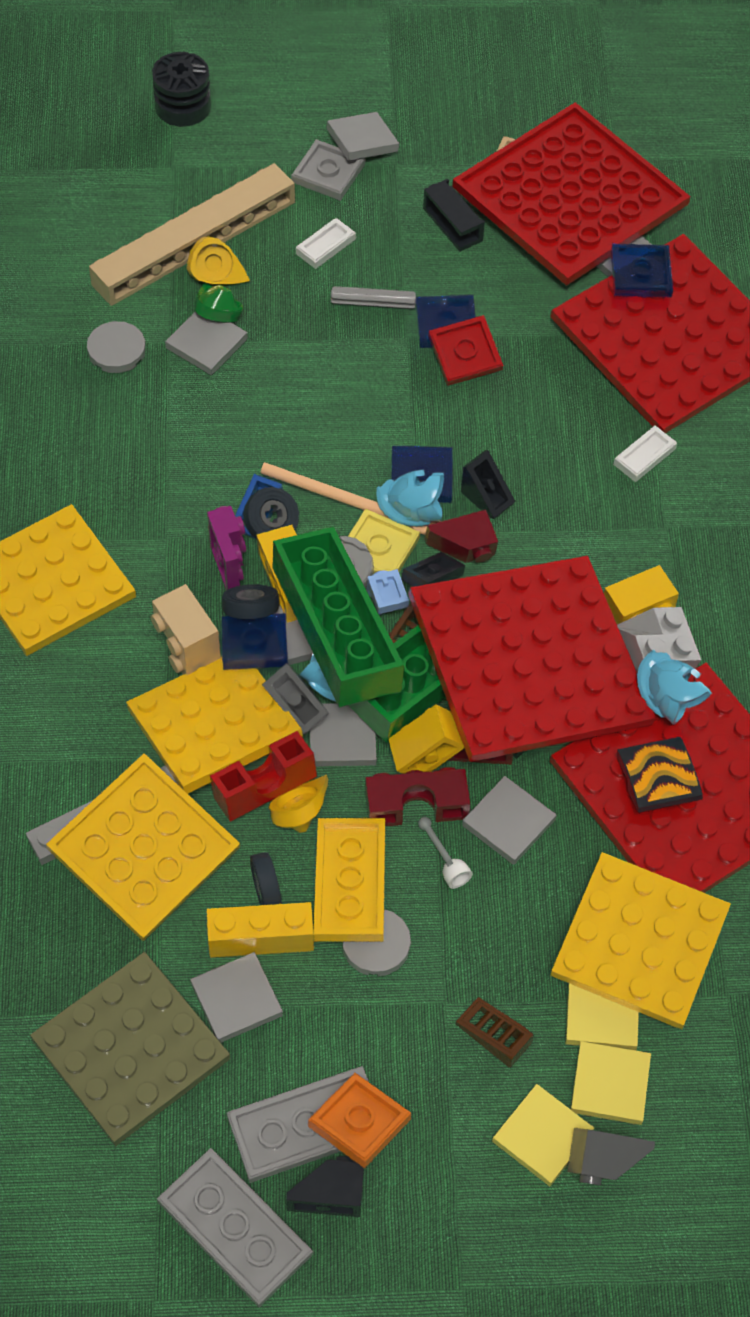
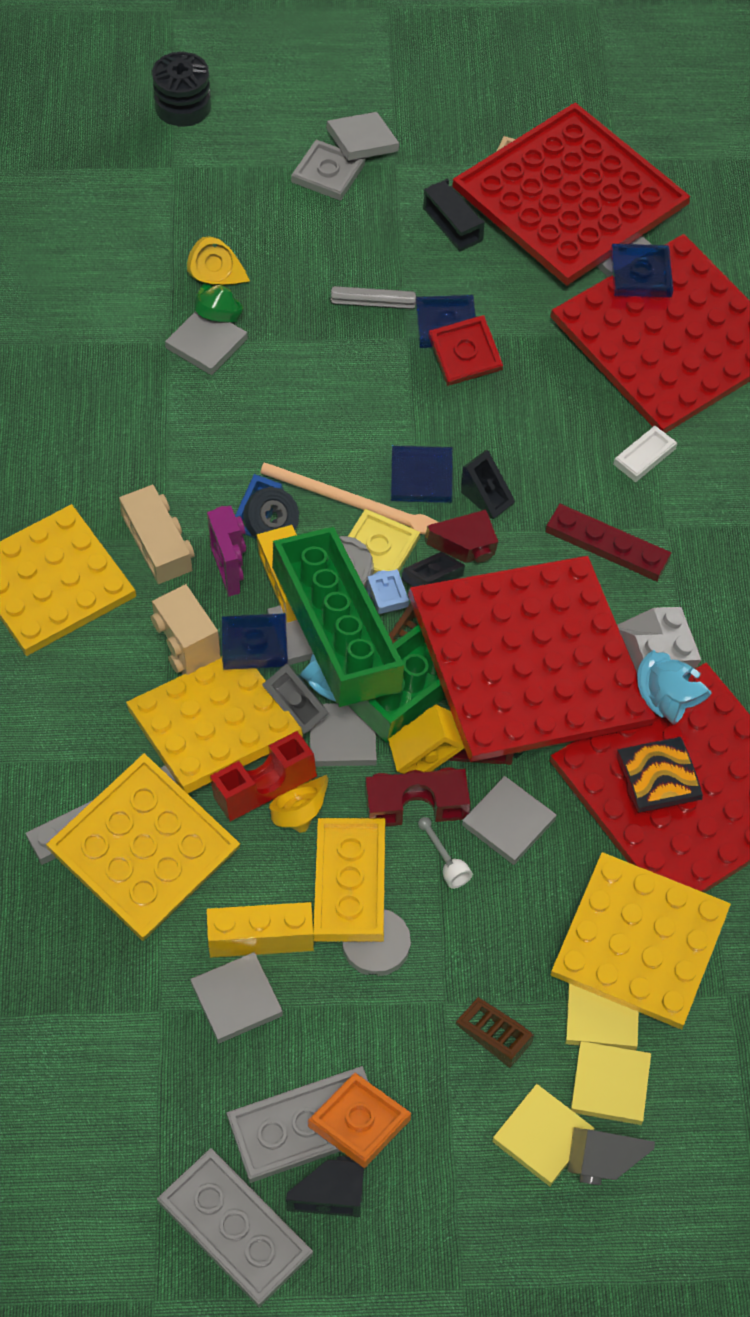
(116, 346): light grey tile -> none
(130, 1048): olive plate -> none
(156, 533): none -> tan brick
(169, 245): tan brick -> none
(250, 601): black bush -> none
(265, 879): black bush -> none
(325, 243): white tile -> none
(410, 500): medium azure helmet -> none
(608, 542): none -> dark red plate
(640, 594): yellow brick -> none

